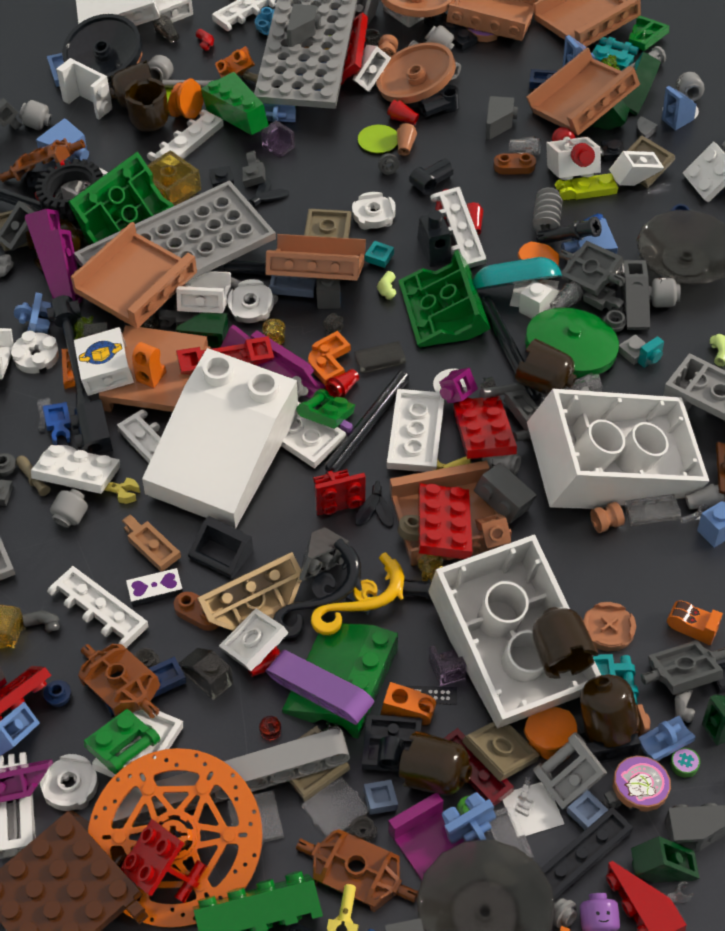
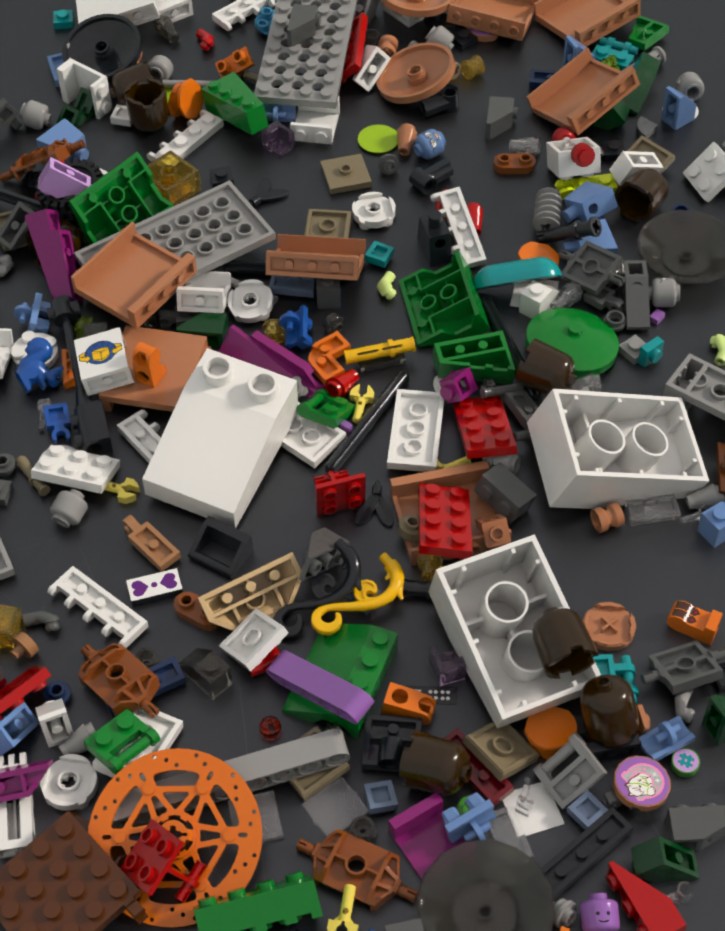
(24, 646): none -> medium nougat tile
(32, 367): none -> blue animal
(54, 722): none -> white slope
(61, 180): none -> lavender slope
(63, 19): none -> teal plate
(75, 742): none -> light grey cone
(81, 111): none -> dark green slope
(120, 116): none -> white plate
(253, 351): red slope -> none
(254, 172): dark grey plate -> none
(296, 328): none -> blue hips
(315, 124): none -> white panel
(345, 174): none -> dark tan plate
(360, 401): none -> light yellow bar
(401, 112): red cone -> none
(406, 344): none -> yellow pin
(429, 144): none -> medium blue head
(472, 67): none -> clear yellow wheel
(483, 353): none -> green wedge
(588, 201): none -> medium blue torso
(641, 194): none -> dark brown cylinder
(657, 316): none -> medium lavender piece

